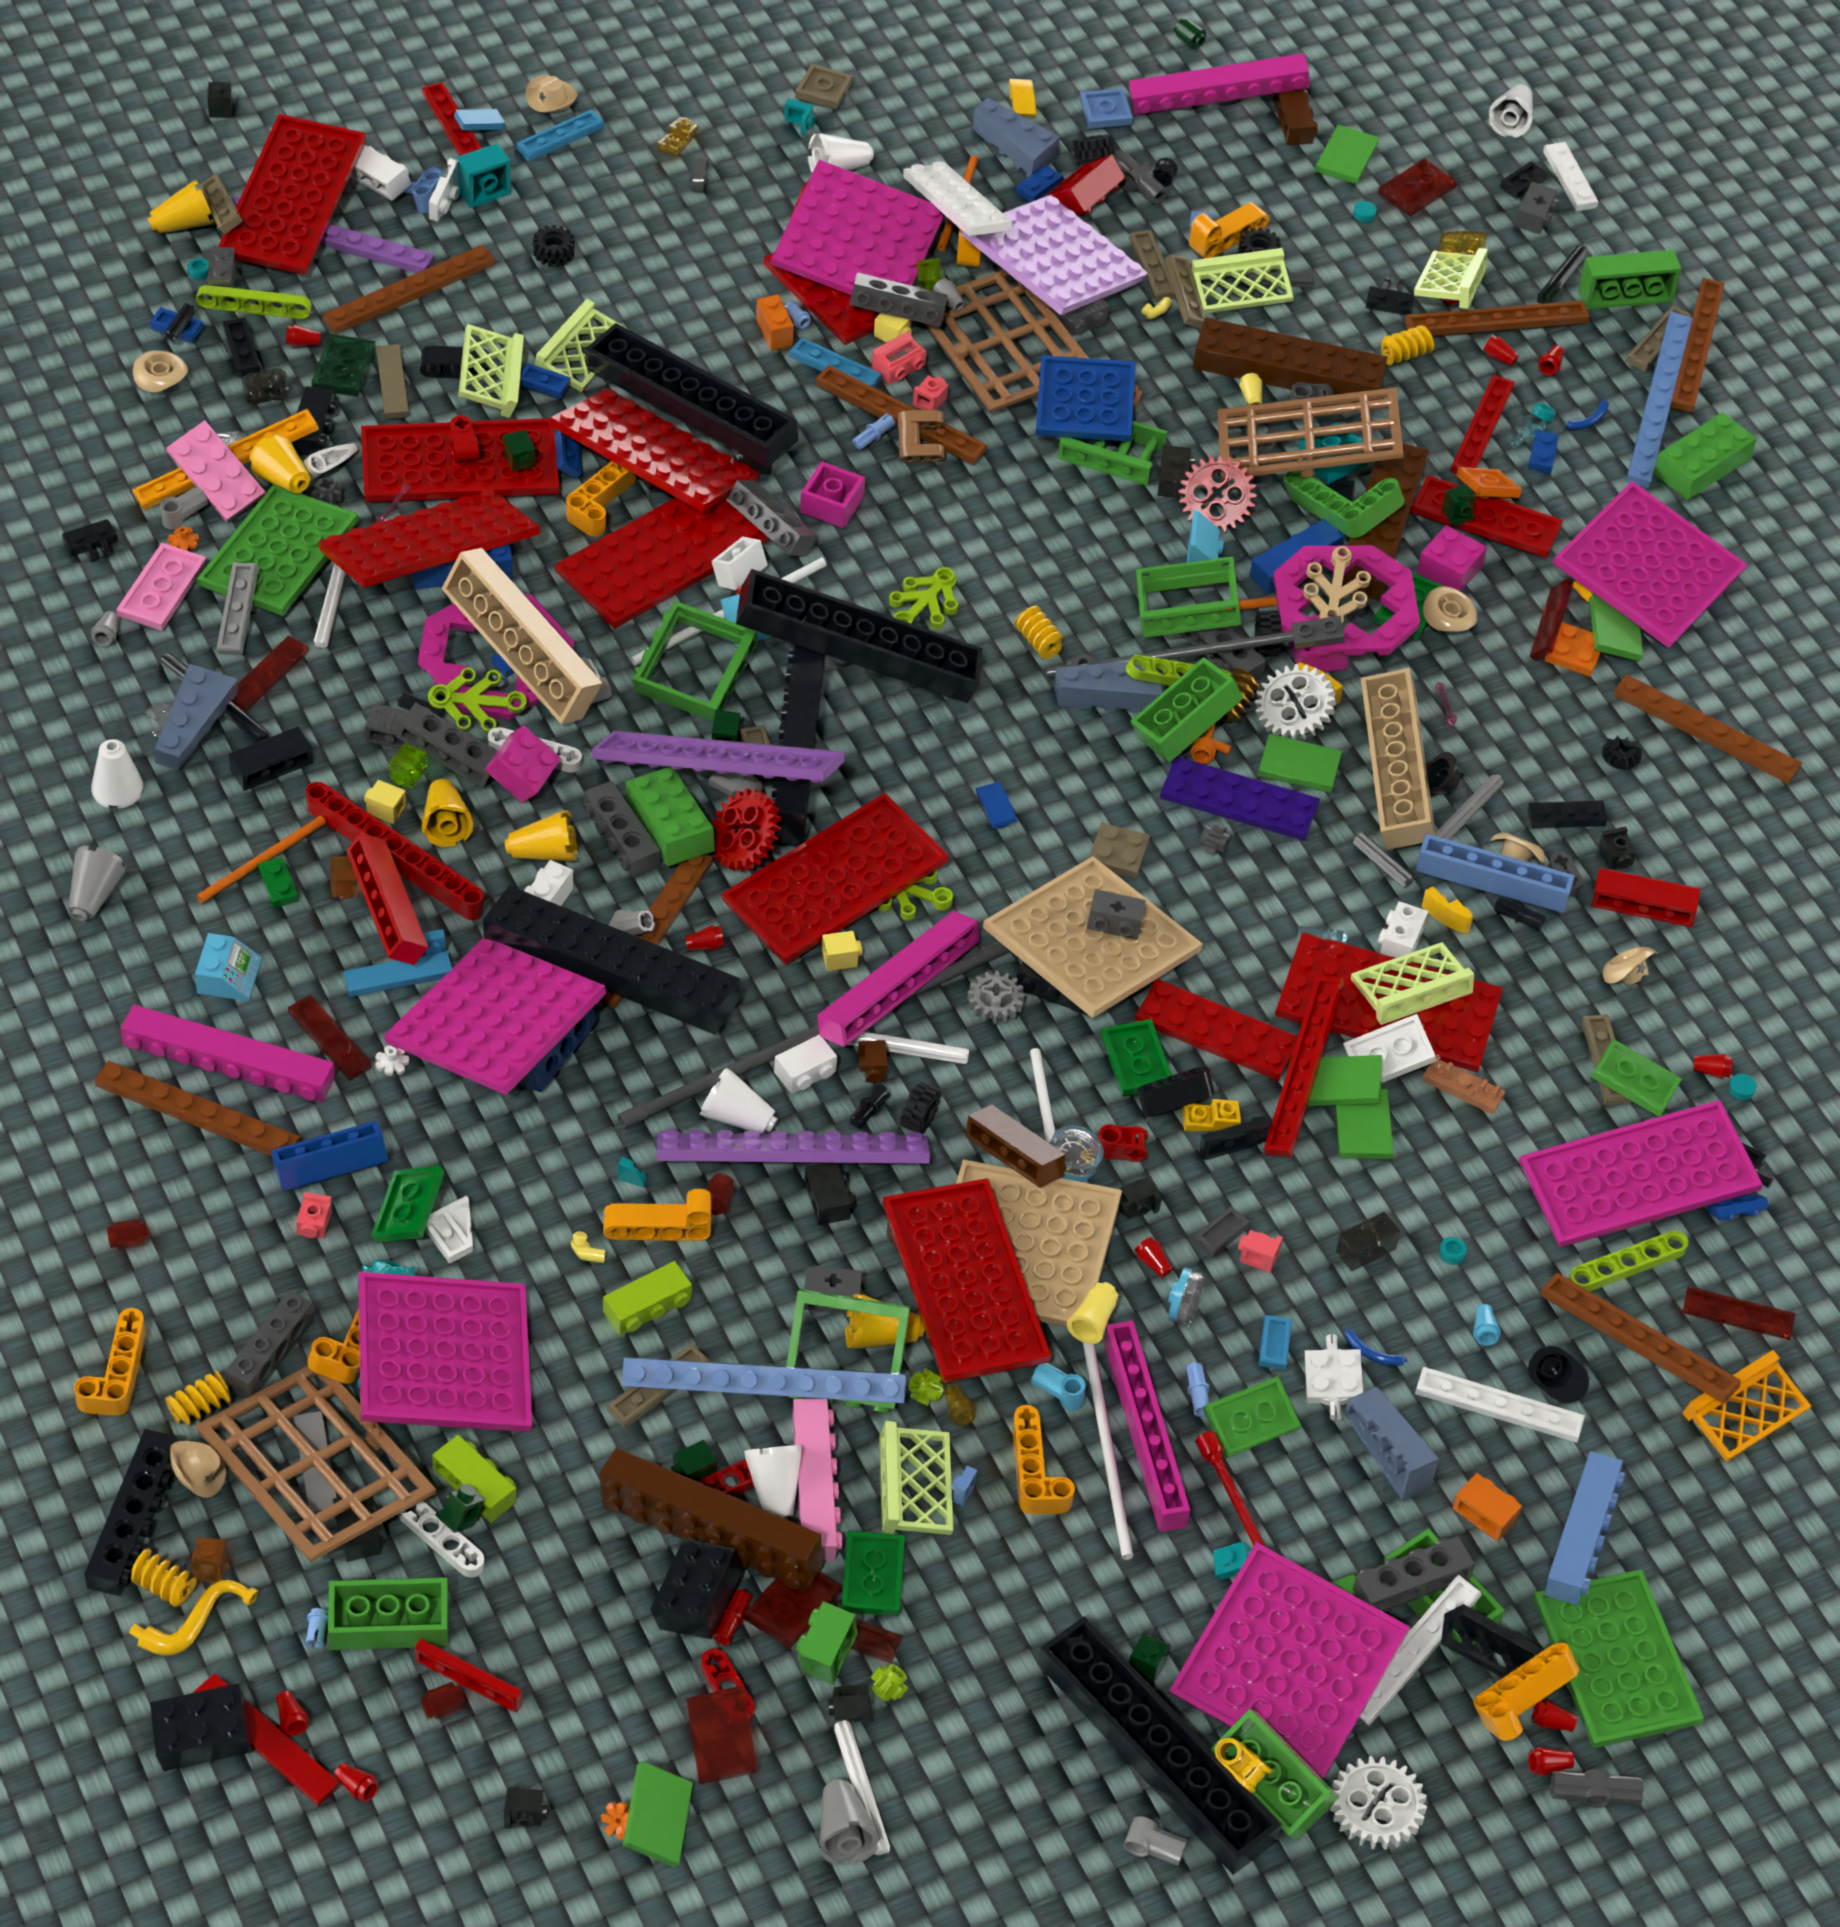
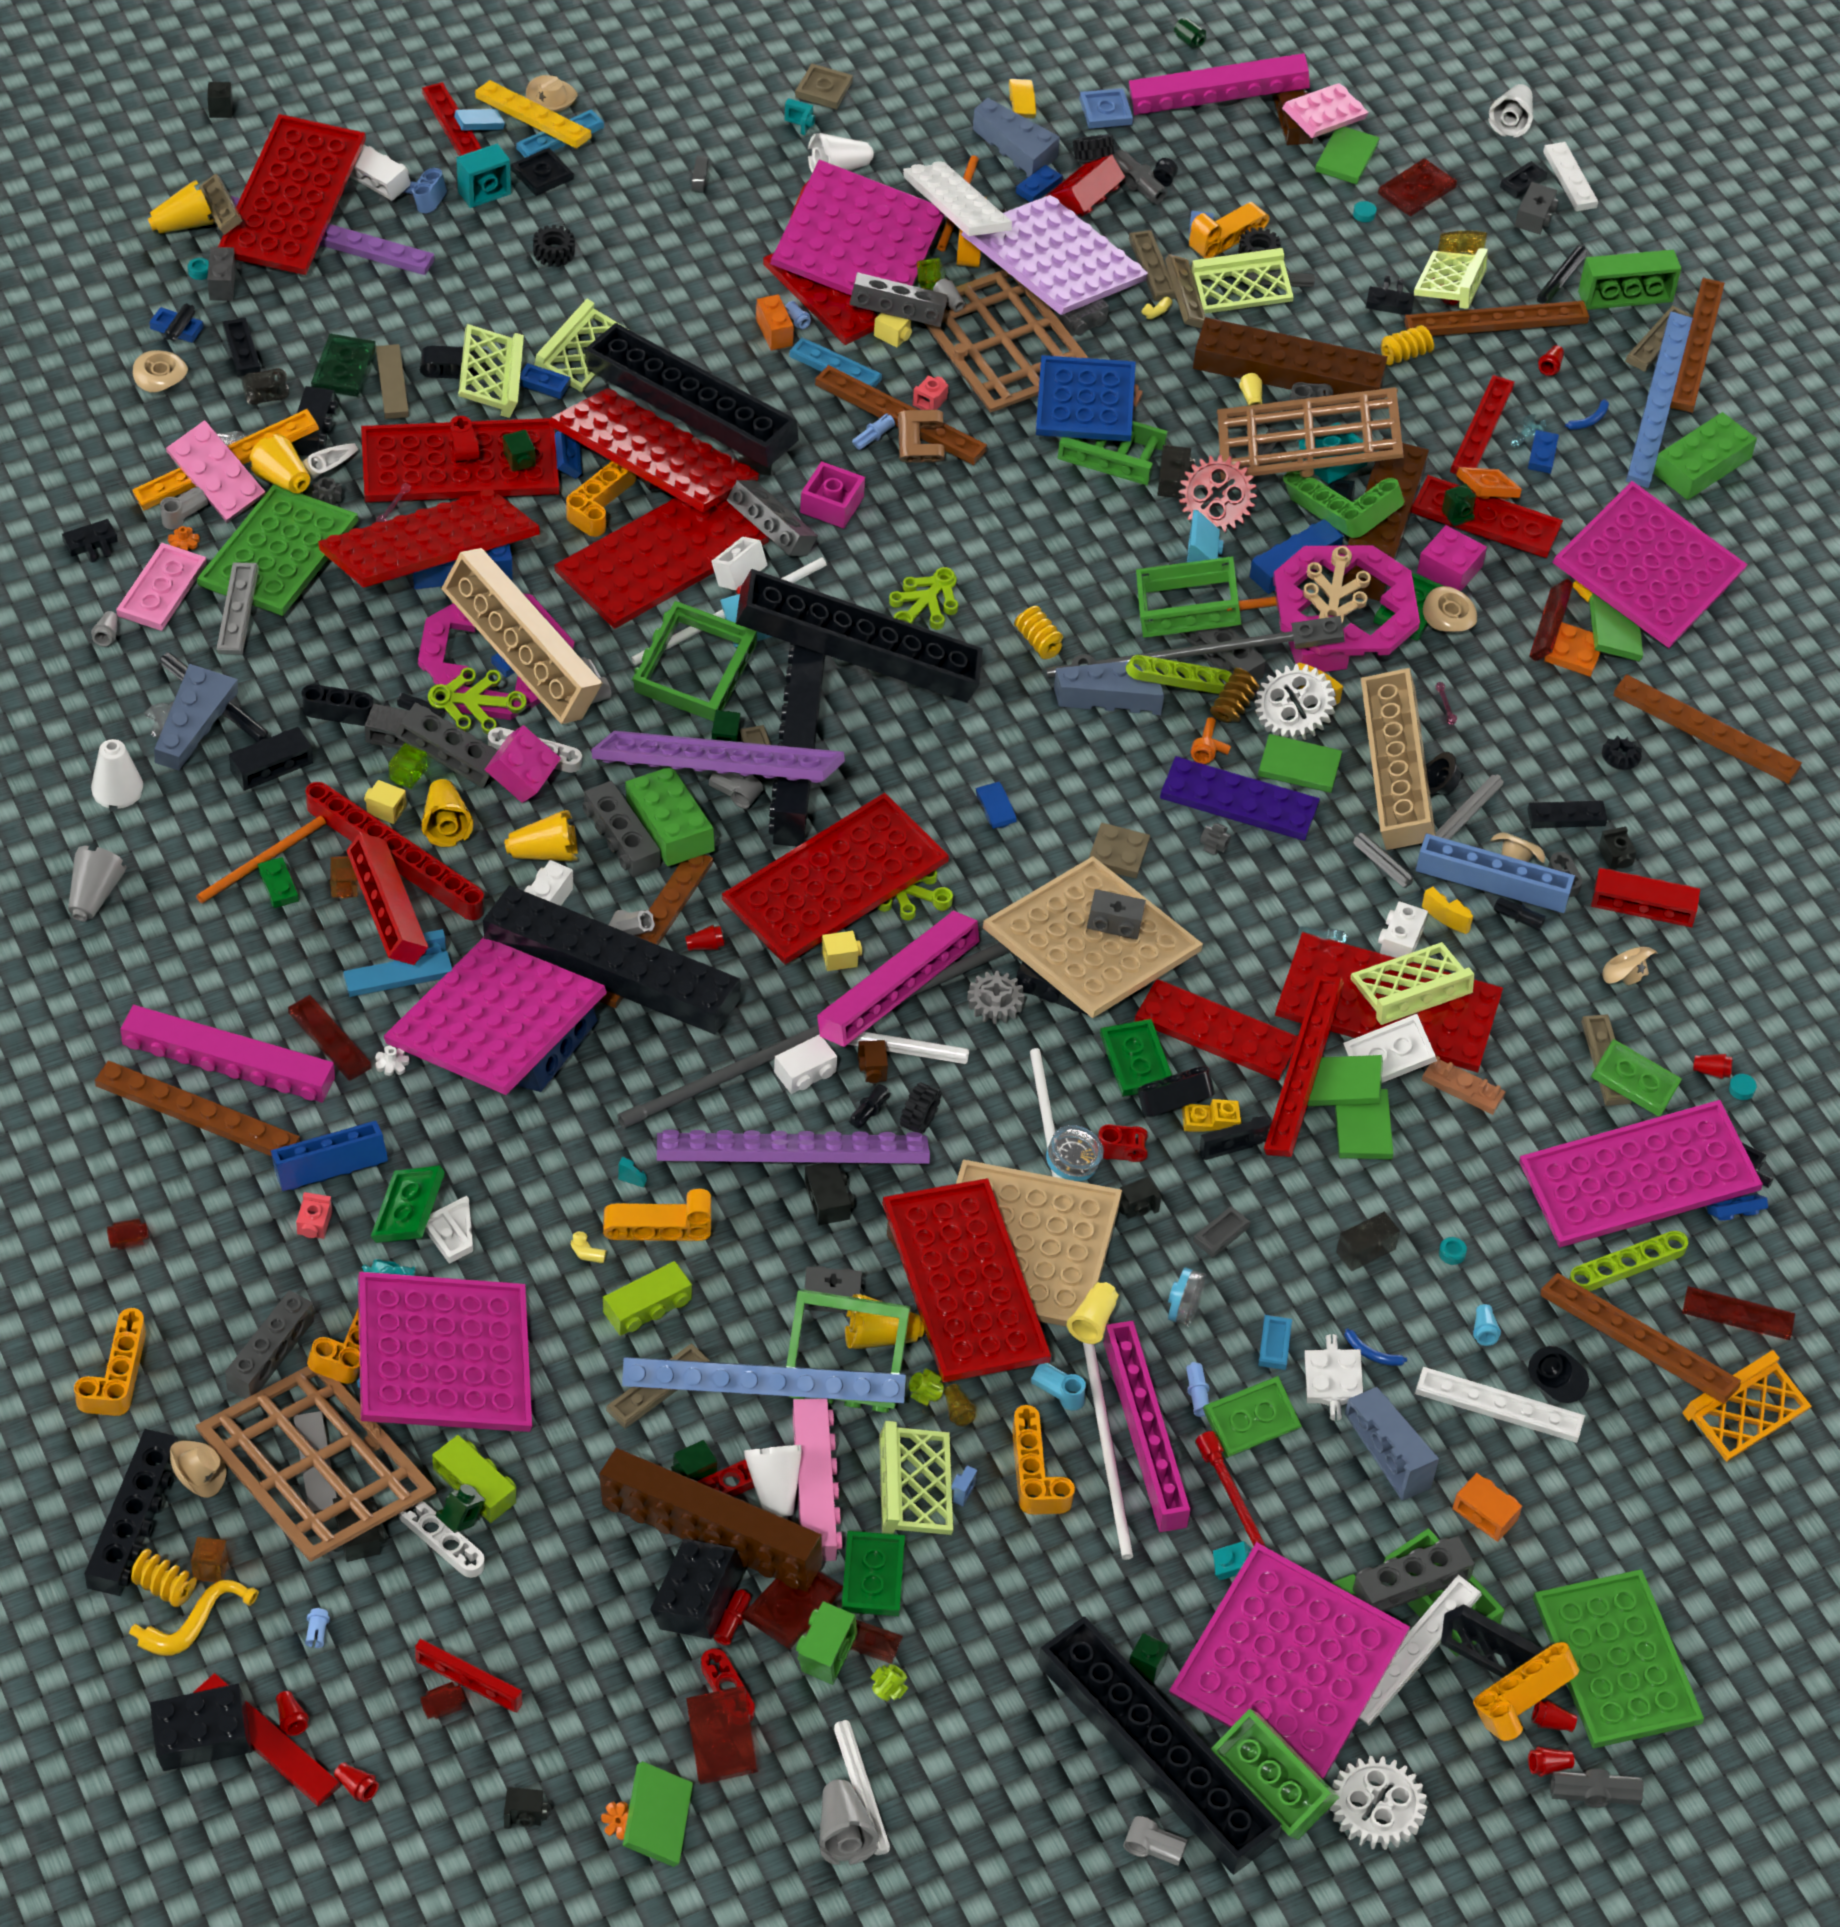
(198, 1398): yellow piece -> none
(227, 968): medium azure slope -> none
(244, 306): lime beam -> none
(269, 672): clear red tile -> none
(300, 336): red cone -> none
(329, 607): white axle -> none
(336, 704): none -> black beam
(387, 1613): bright green brick -> none
(408, 289): dark orange plate -> none
(445, 192): white wing -> none
(533, 114): none -> yellow plate
(542, 171): none -> black tile
(678, 137): clear yellow slope -> none
(721, 1192): clear red brick -> none
(738, 1105): white cone -> none
(745, 846): red gear -> none
(851, 1703): pearl dark grey brick -> none
(898, 358): coral window -> none
(1015, 1146): reddish brown brick -> none
(1153, 1256): red cone -> none
(1186, 709): bright green brick -> none
(1246, 1766): yellow piece -> none
(1259, 1250): coral brick -> none
(1267, 623): black tyre -> none
(1325, 110): none -> bright pink plate
(1500, 350): red cone -> none
(1543, 411): teal tile -> none
(1584, 1528): medium blue brick -> none

